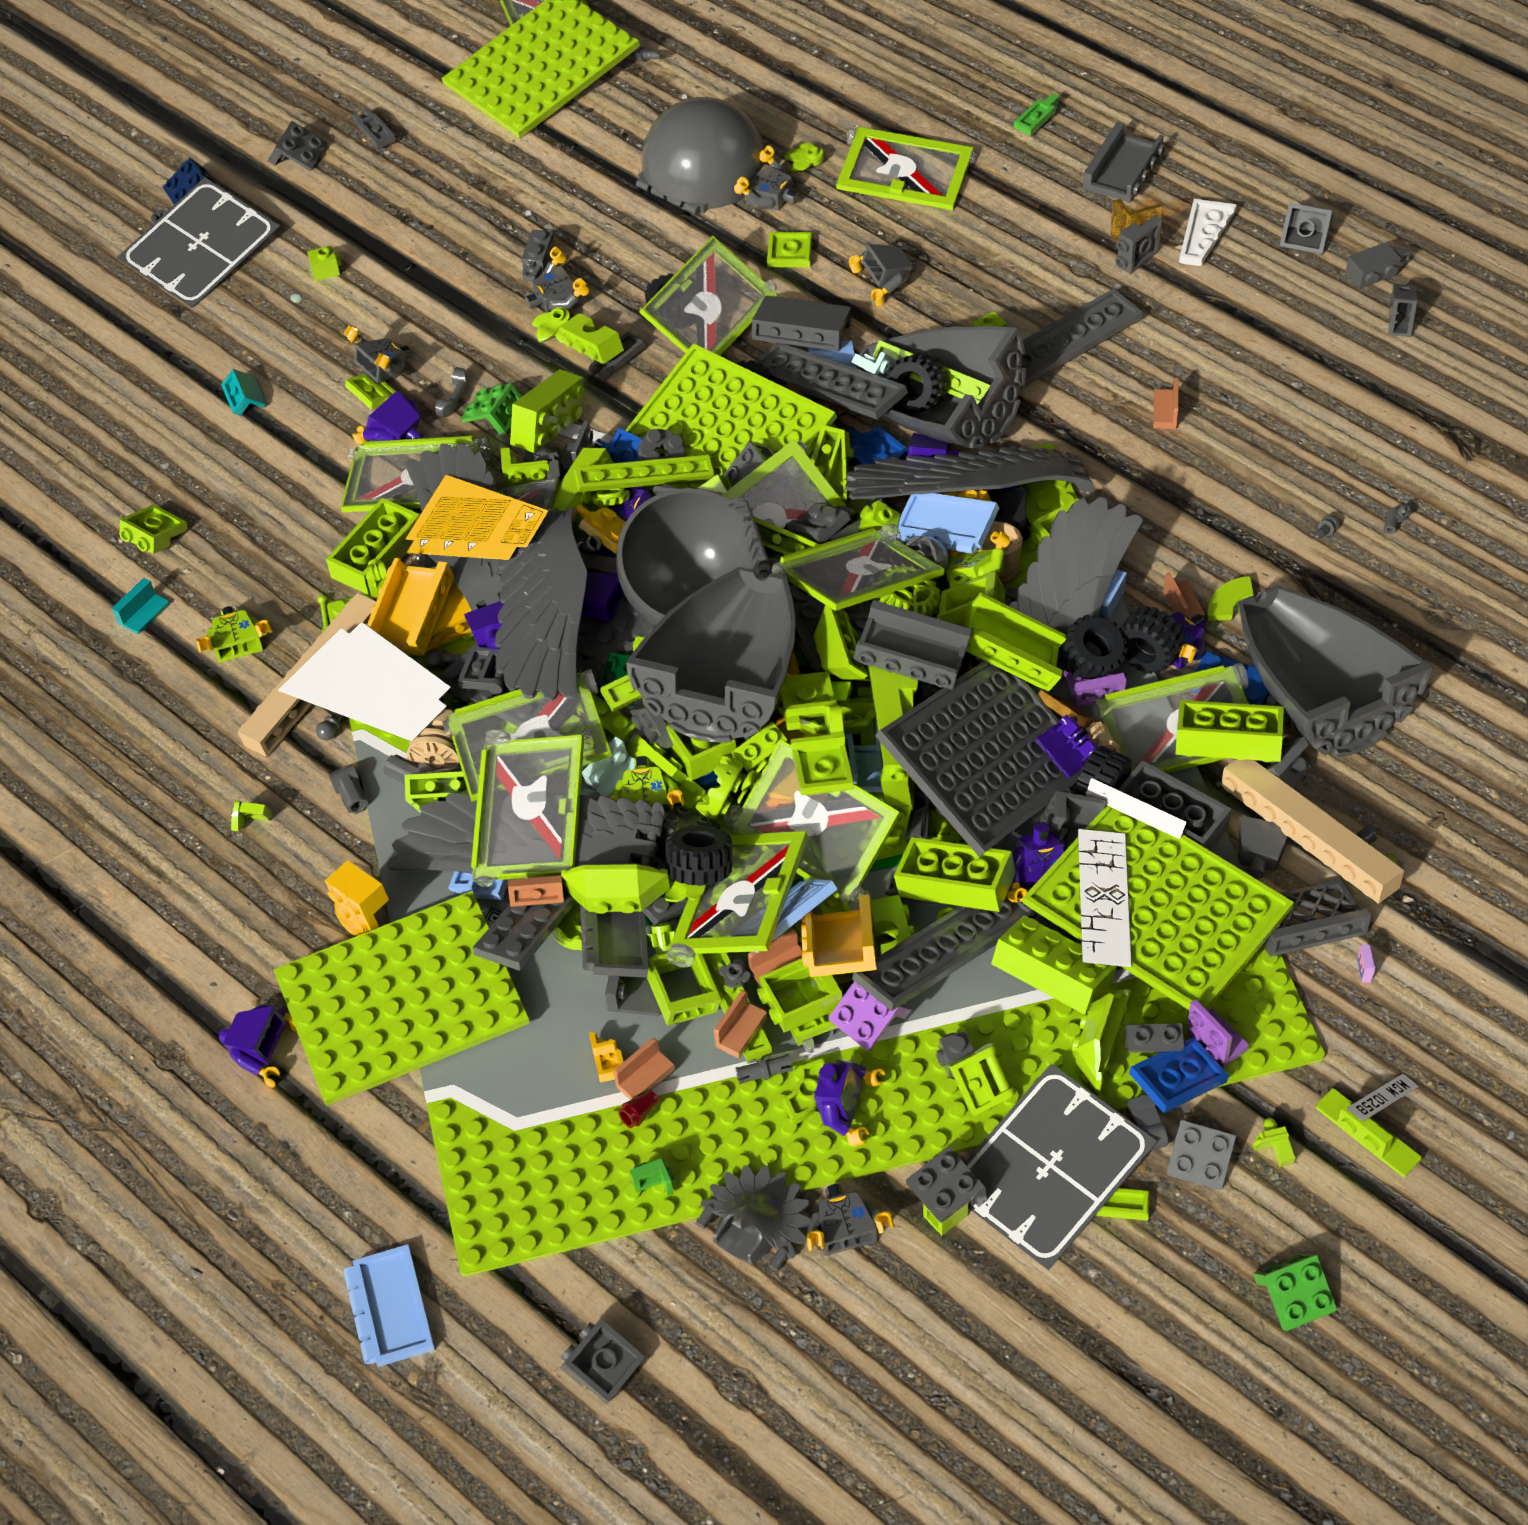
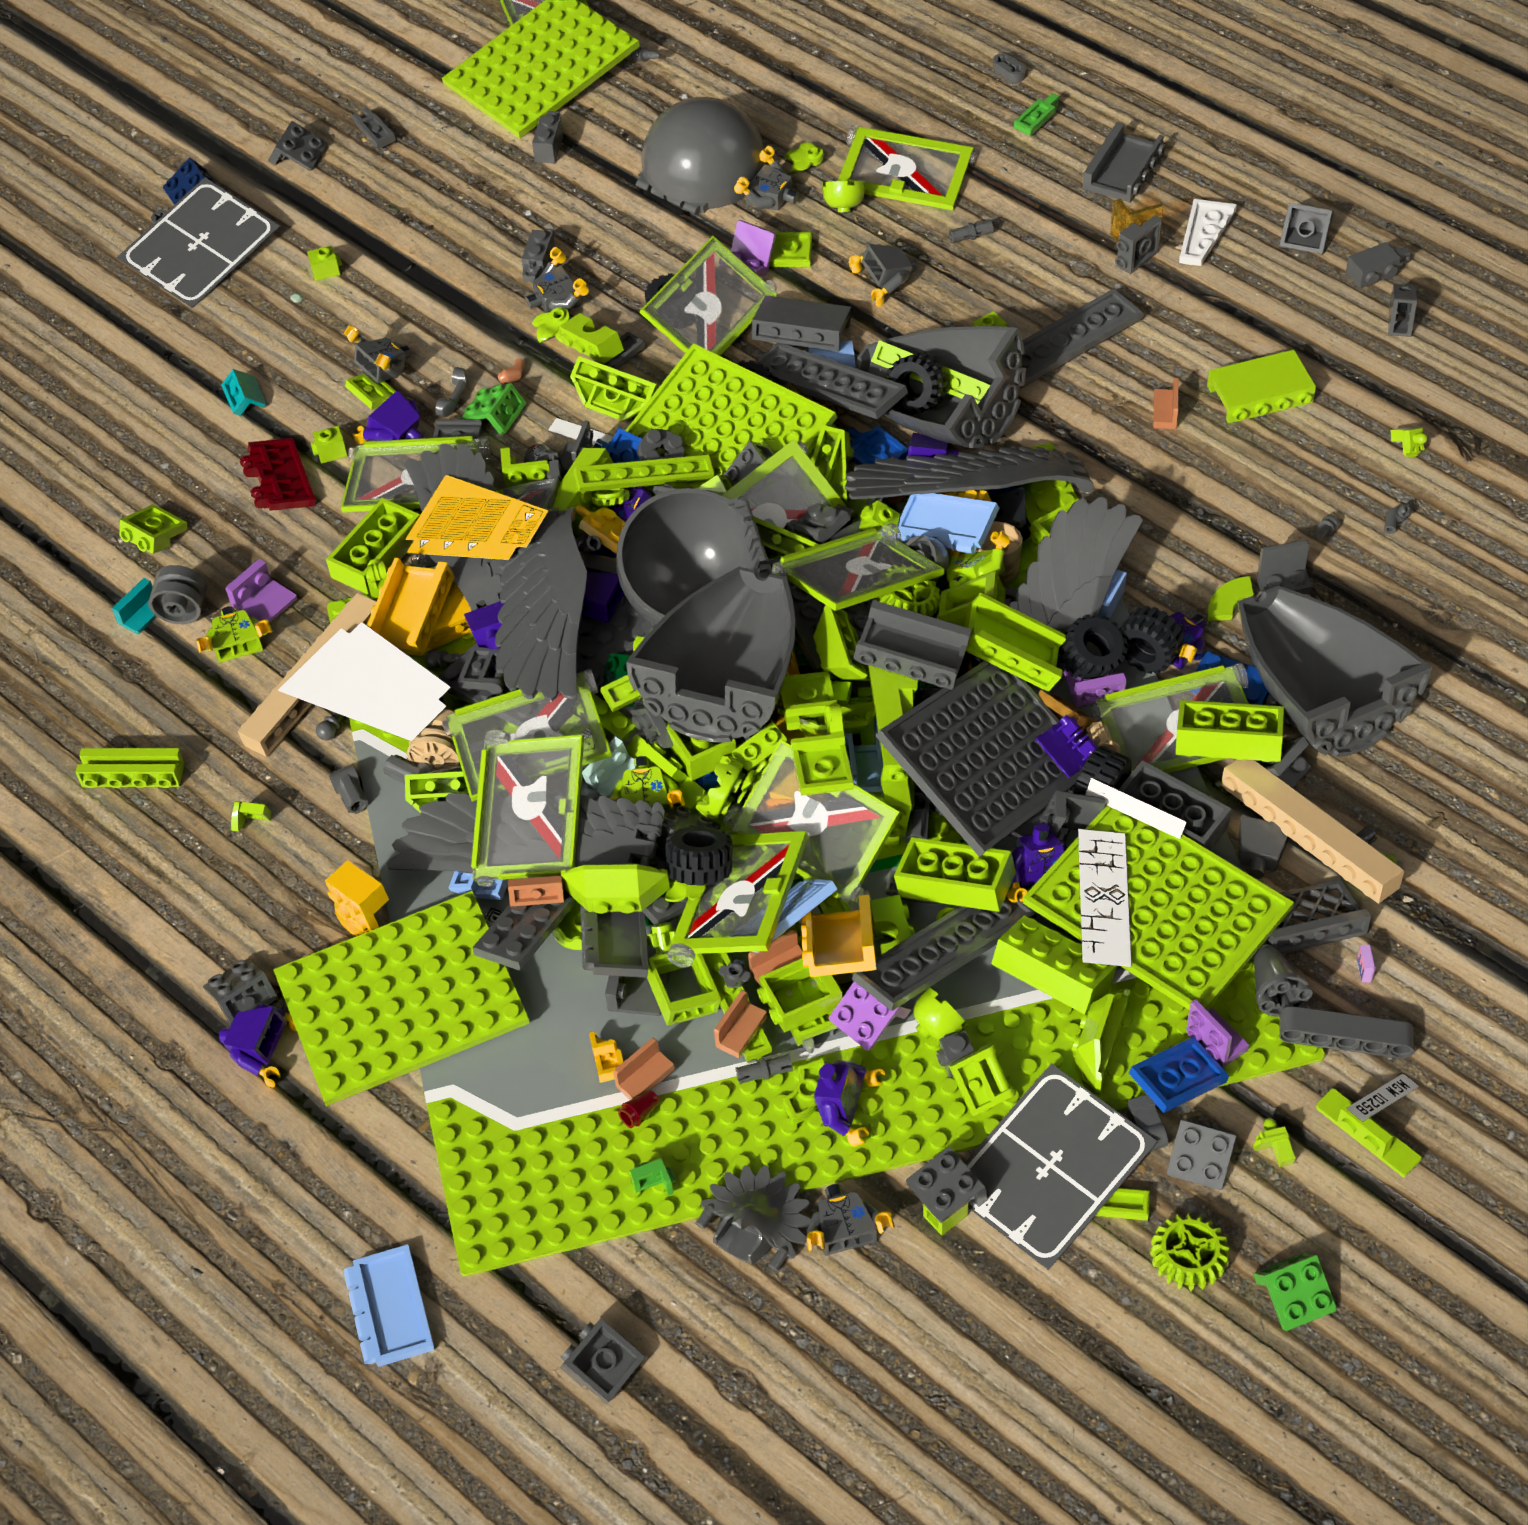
(130, 767): none -> lime brick
(177, 594): none -> dark grey wheel
(240, 989): none -> dark grey bracket
(259, 593): none -> medium lavender bracket
(279, 473): none -> dark red hinge
(322, 600): lime hinge -> none
(328, 444): none -> lime brick
(457, 428): none -> dark grey plate
(512, 374): none -> nougat arm
(546, 410): lime brick -> none
(548, 138): none -> dark grey hinge
(610, 390): none -> lime wedge
(753, 246): none -> bracket
(843, 194): none -> lime cylinder
(877, 367): light aqua bracket -> none
(936, 1016): none -> lime cylinder
(971, 231): none -> dark grey pin
(1009, 67): none -> dark grey beam
(1154, 1038): dark grey bracket -> none
(1181, 597): nougat panel -> none
(1198, 1240): none -> lime gear
(1262, 386): none -> lime panel
(1278, 982): none -> dark grey cone
(1284, 567): none -> dark grey bracket
(1346, 1032): none -> dark grey beam
(1411, 438): none -> lime piece

